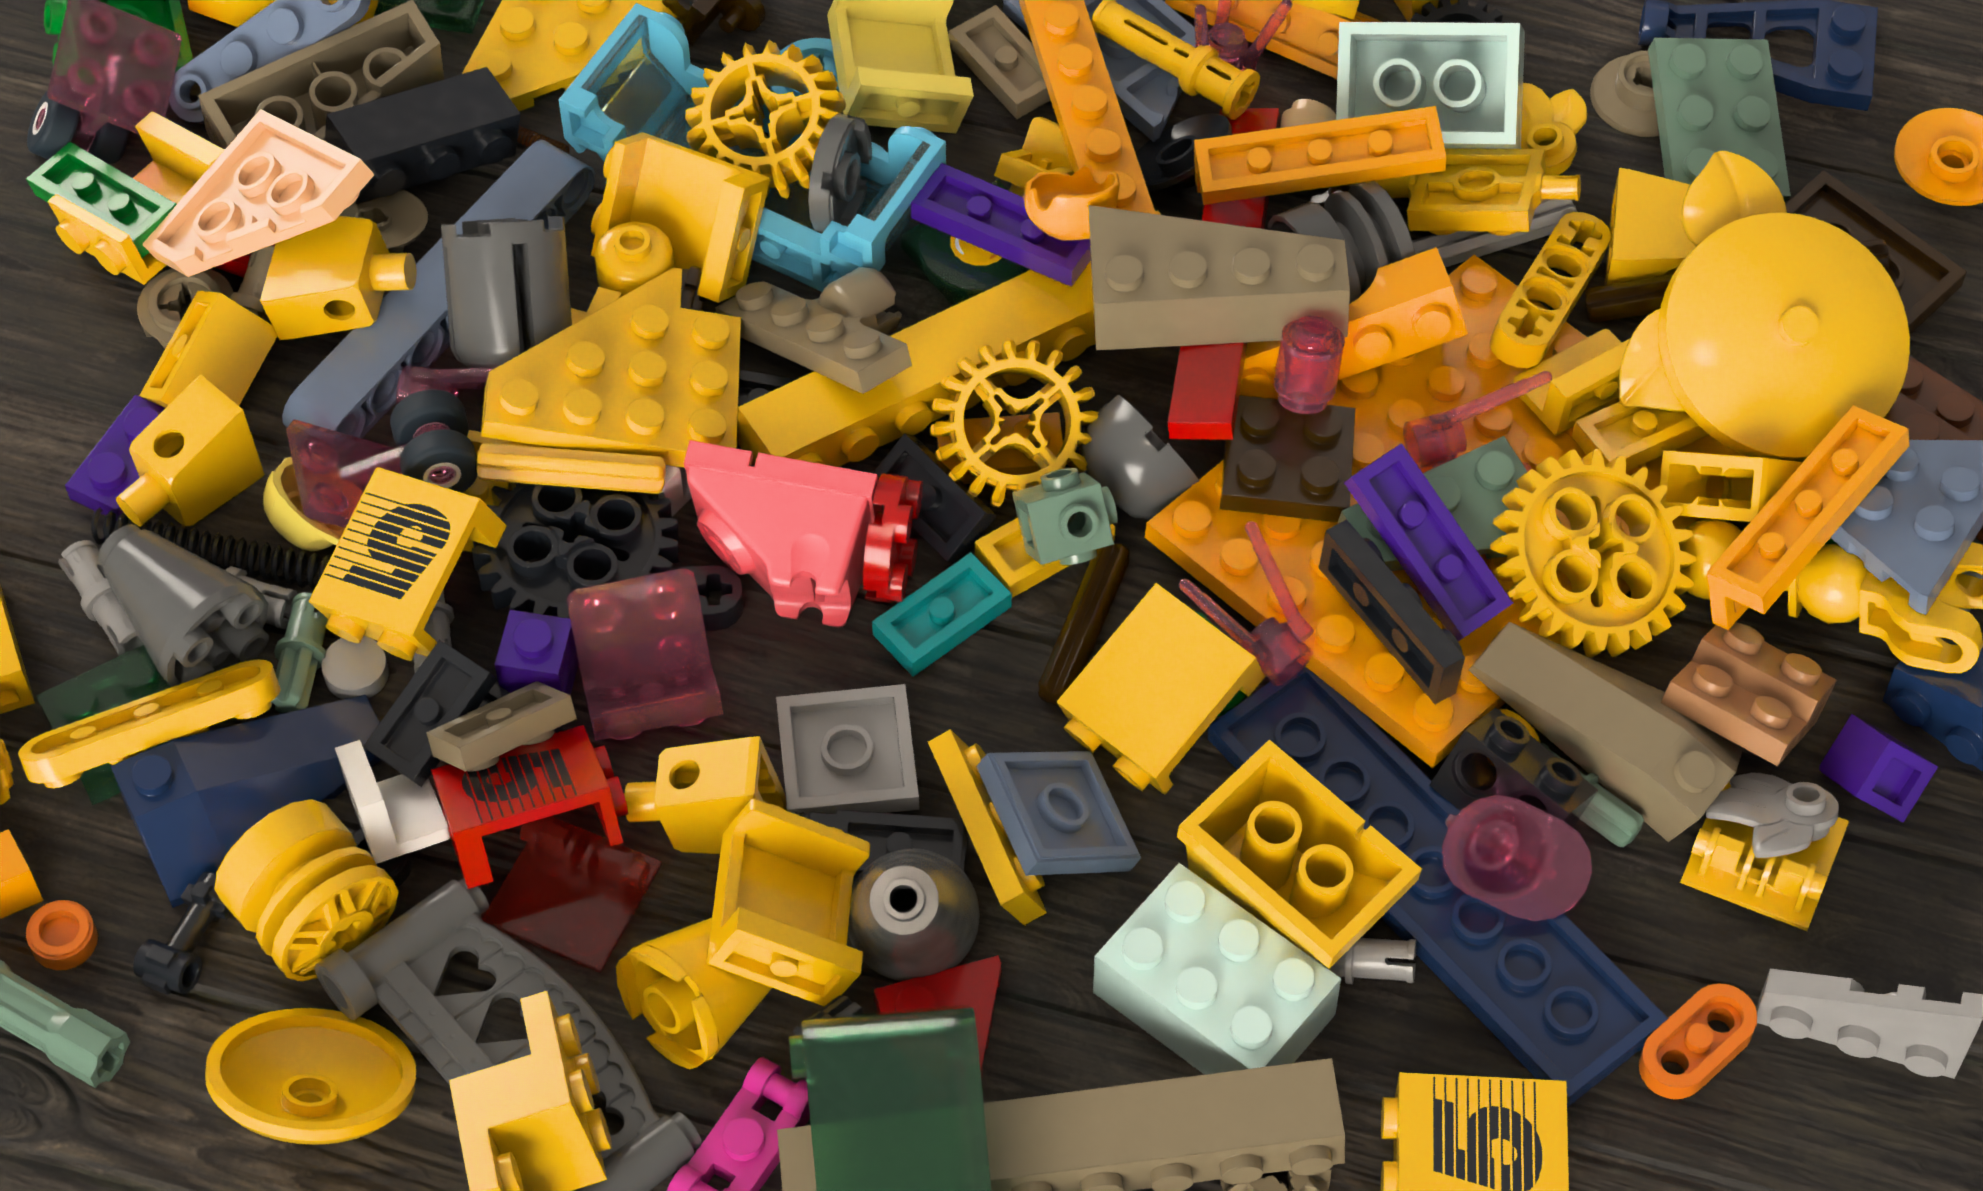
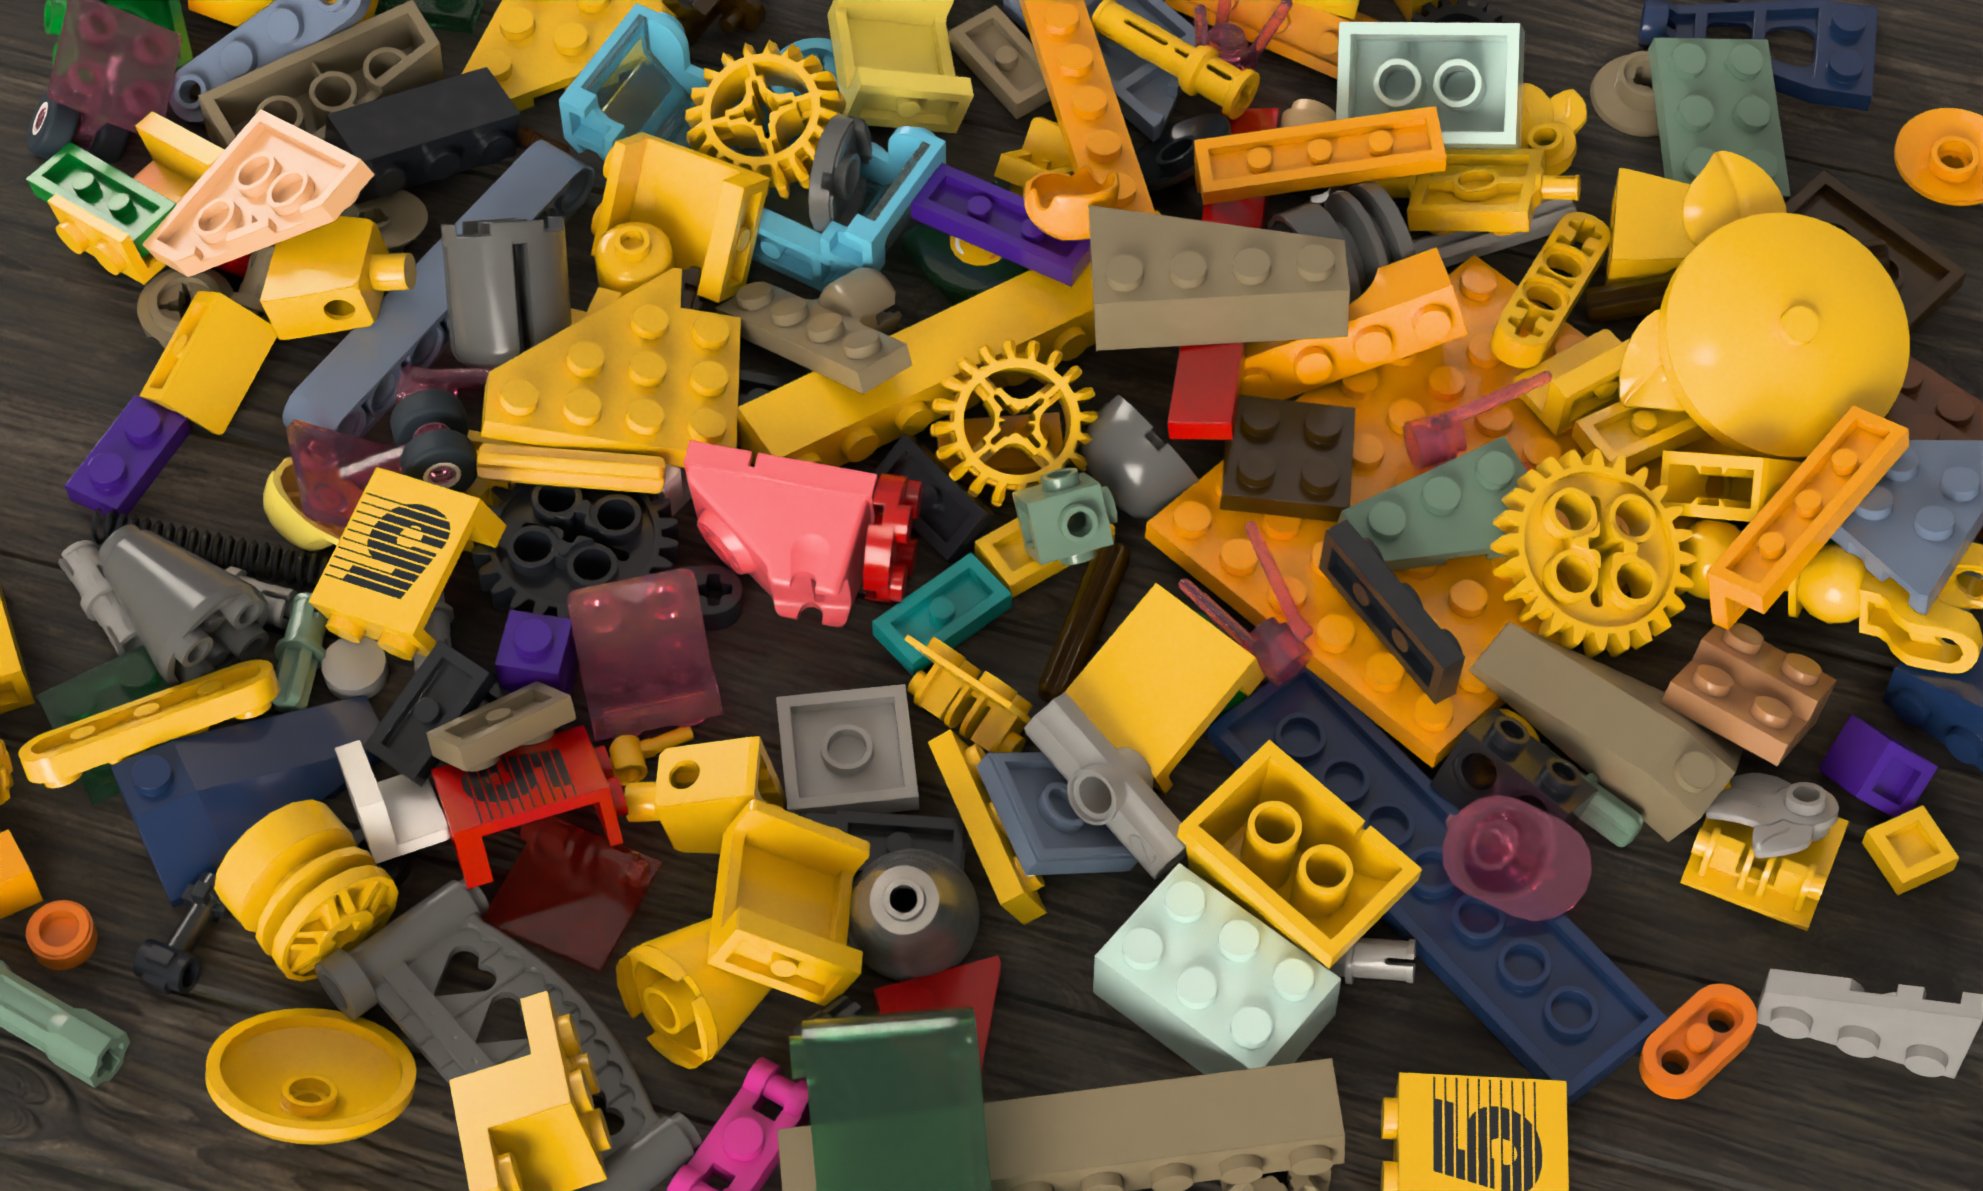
(191, 457): yellow torso -> none
(629, 753): none -> yellow hand
(951, 692): none -> yellow hinge
(1108, 784): none -> light grey piece
(1308, 364): clear pink brick -> none
(1428, 542): dark purple plate -> none
(1910, 850): none -> yellow plate

